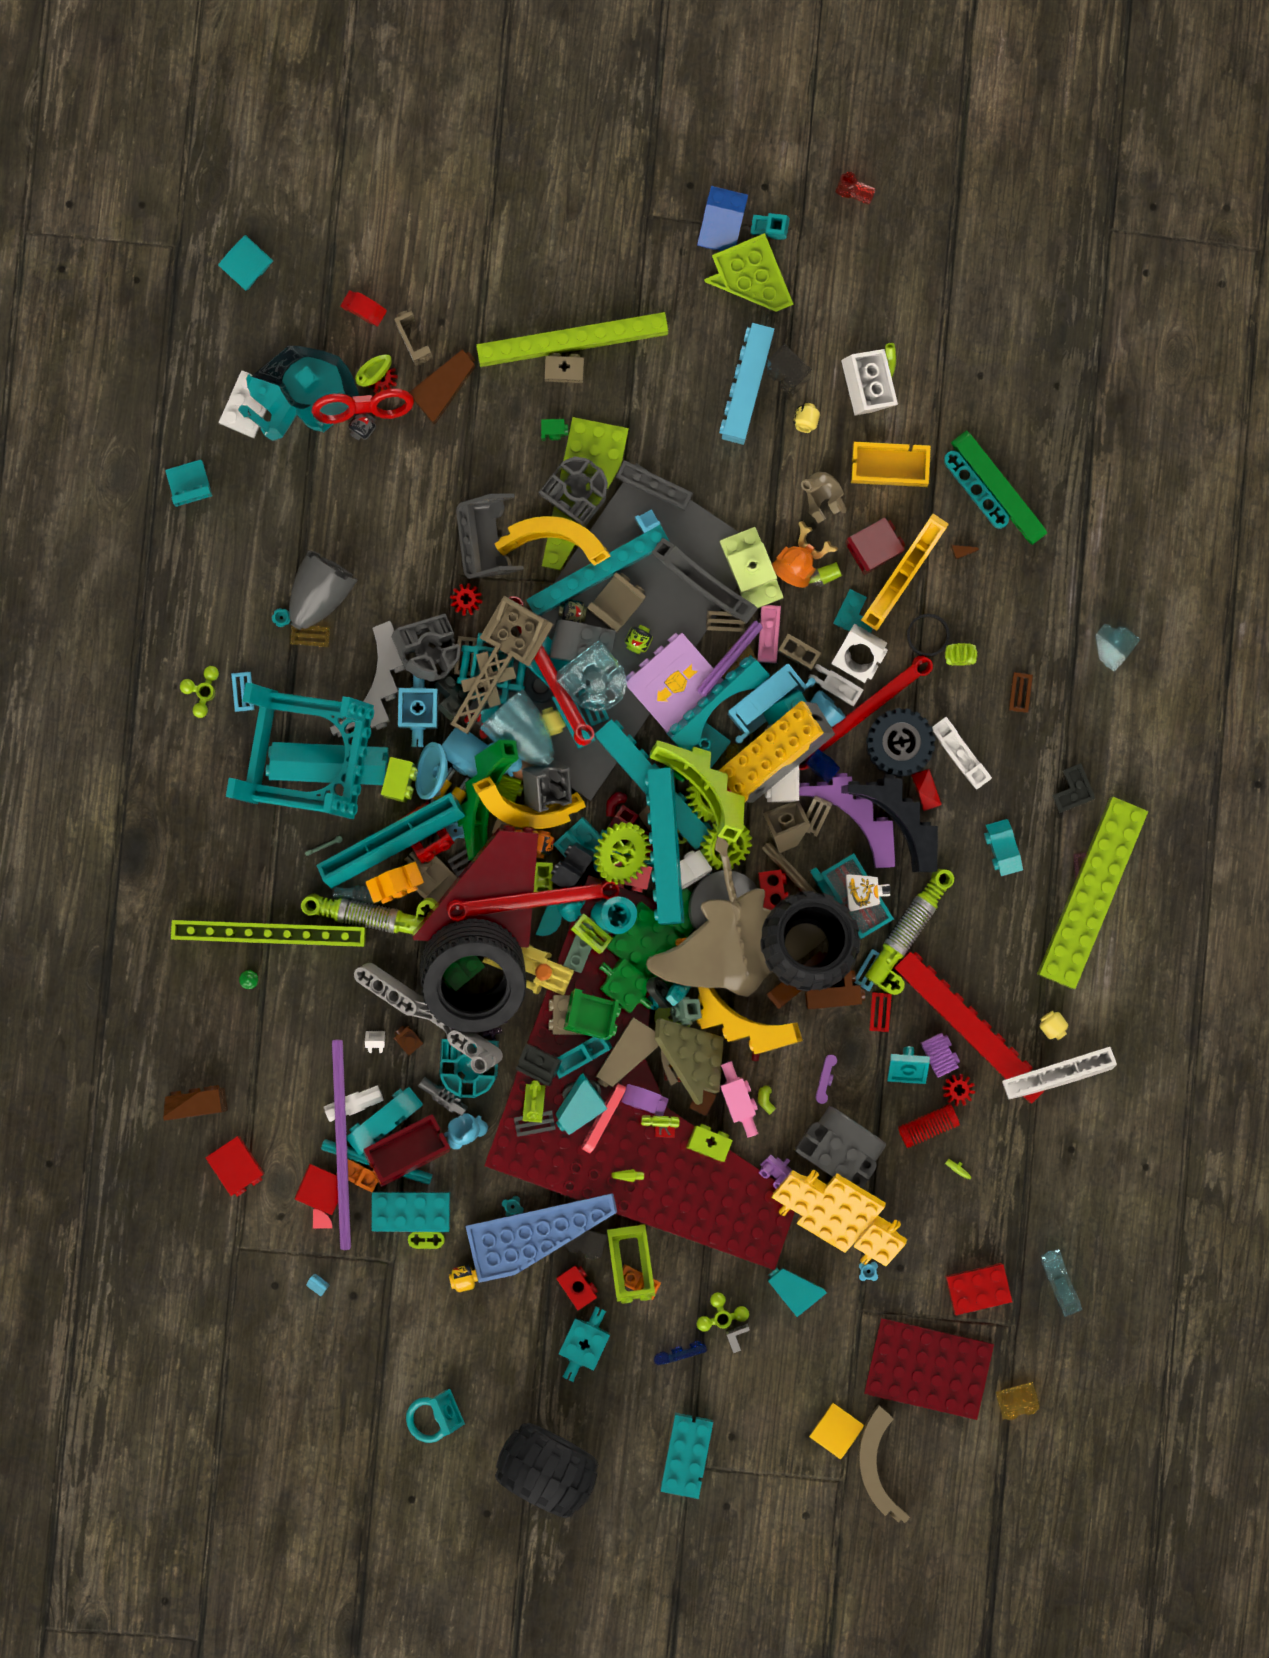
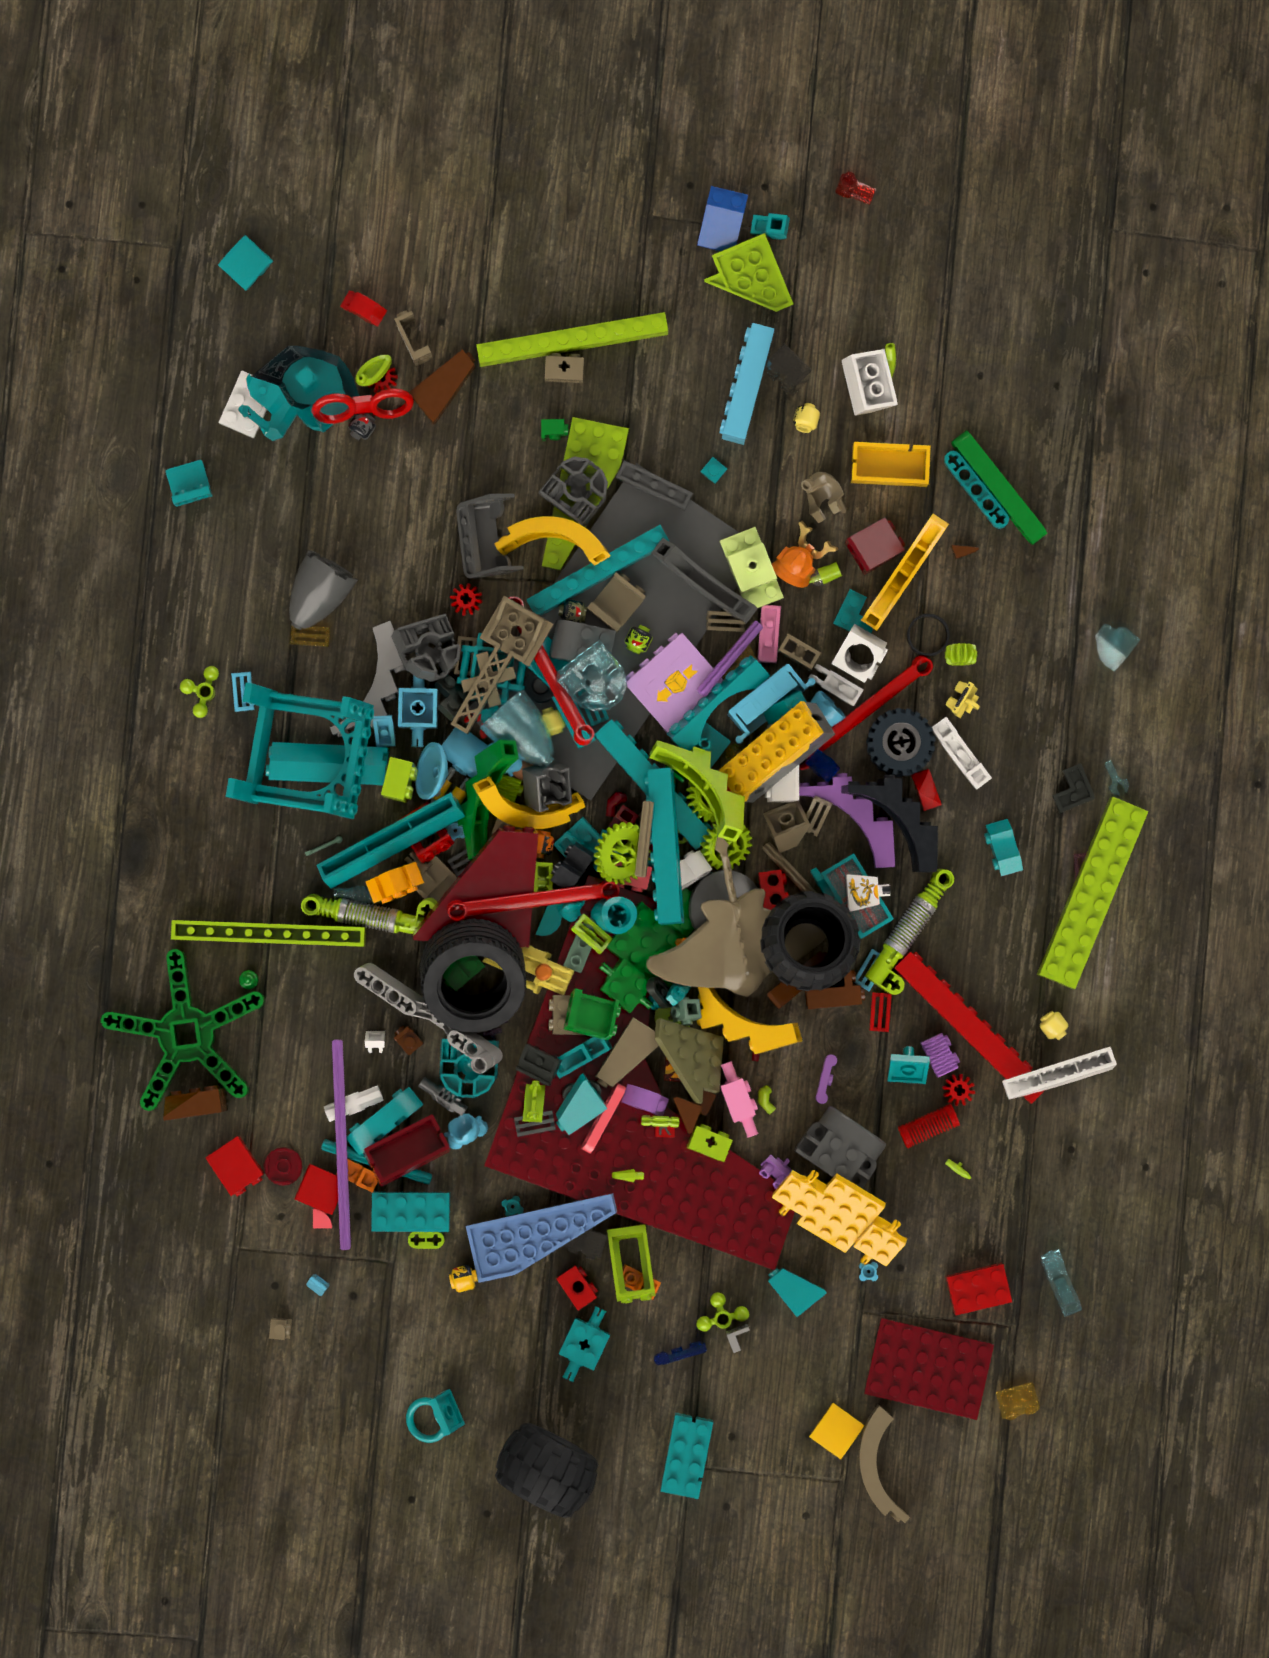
(205, 1028): none -> green beam
(276, 617): teal plate -> none
(280, 1328): none -> dark tan brick
(283, 1166): none -> dark red tile
(384, 731): none -> medium azure slope
(644, 838): none -> dark tan axle
(647, 521): medium azure panel -> none
(669, 1072): dark tan slope -> none
(688, 1111): none -> reddish brown slope
(713, 470): none -> teal plate
(966, 701): none -> light yellow hips
(1028, 692): reddish brown tile -> none
(1115, 779): none -> clear light blue bar

